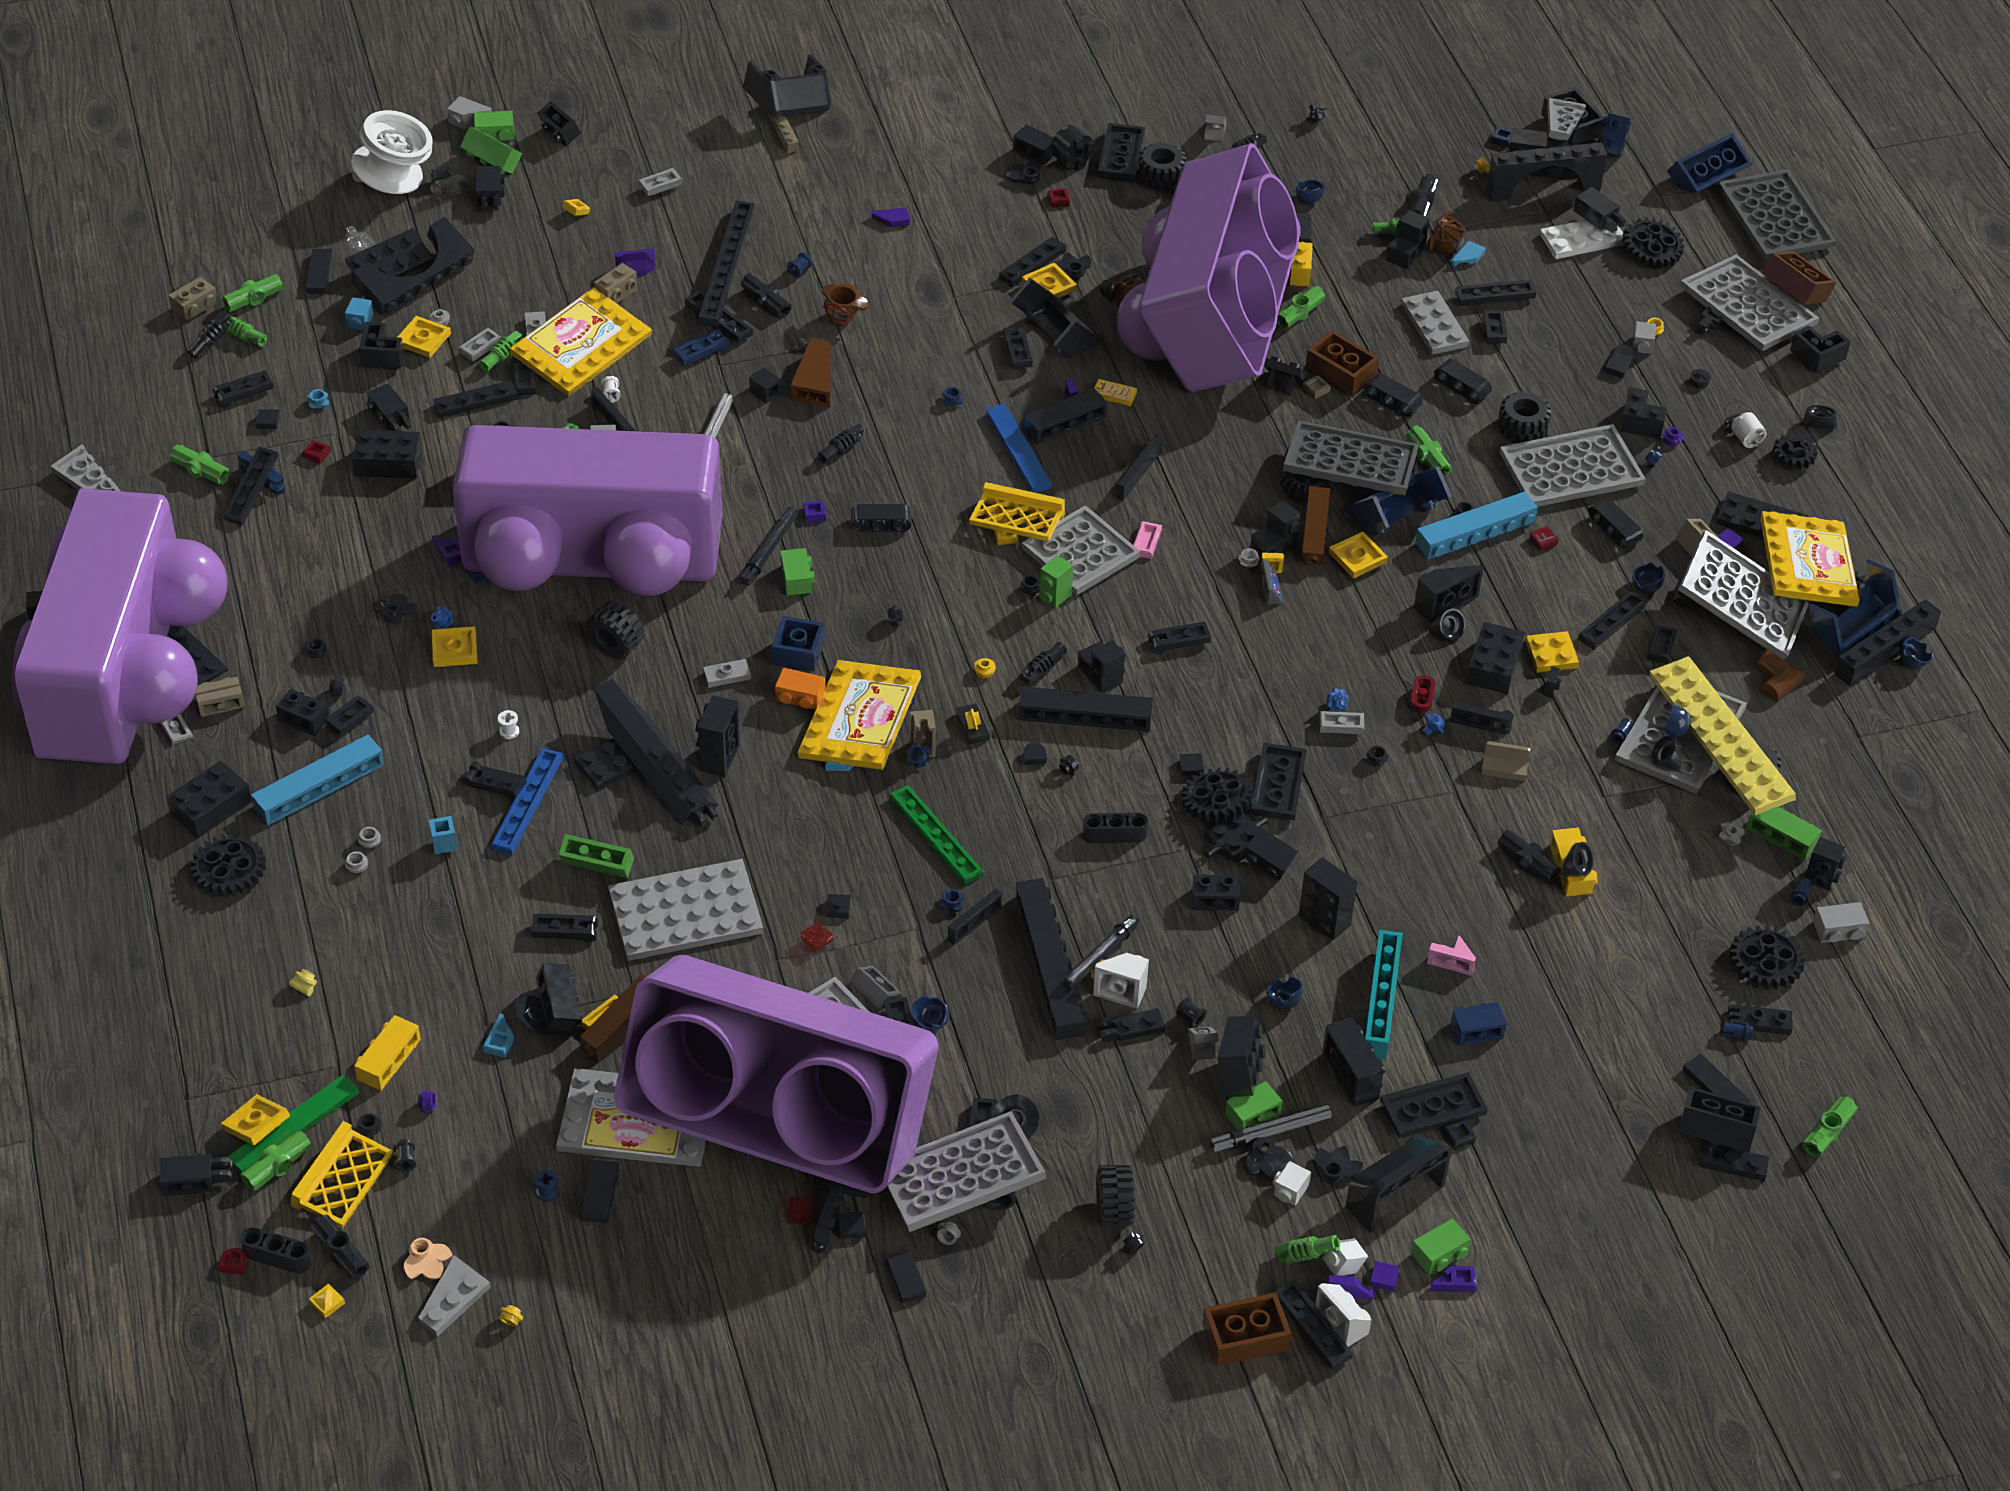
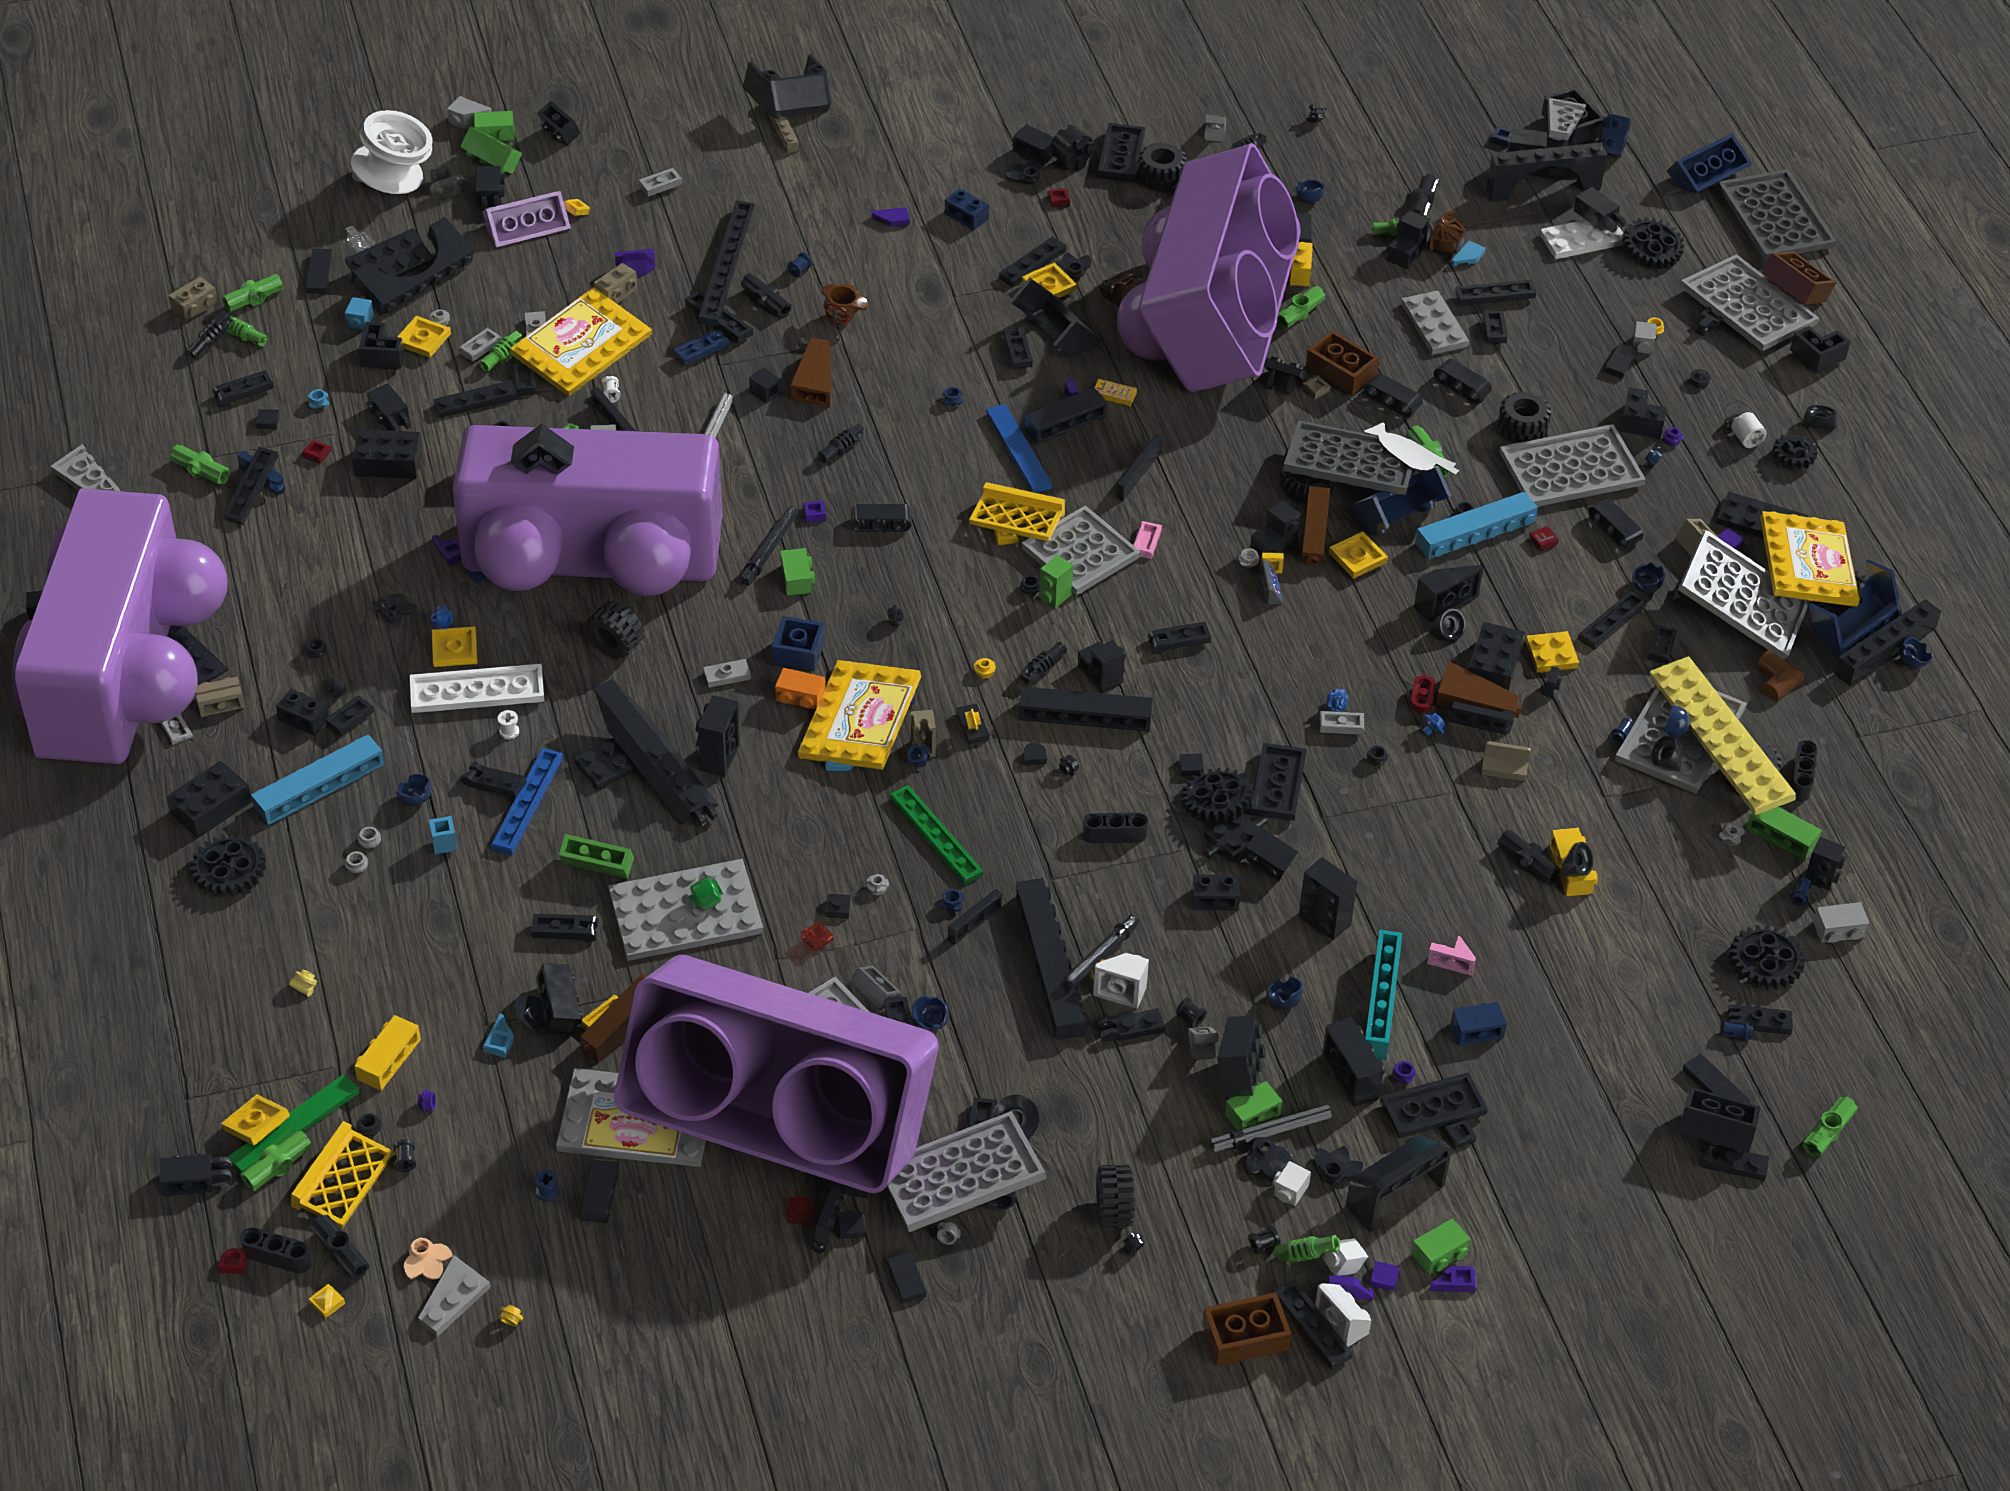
(415, 790): none -> dark blue hair
(476, 688): none -> white plate
(526, 219): none -> lavender slope
(543, 448): none -> black brick
(705, 893): none -> green head
(877, 884): none -> light grey plate
(966, 209): none -> dark blue brick
(1264, 1239): none -> black bush
(1406, 1068): none -> dark purple plate
(1410, 451): none -> white sticker
(1471, 689): none -> reddish brown slope
(1482, 165): yellow plate -> none
(1804, 769): none -> black beam

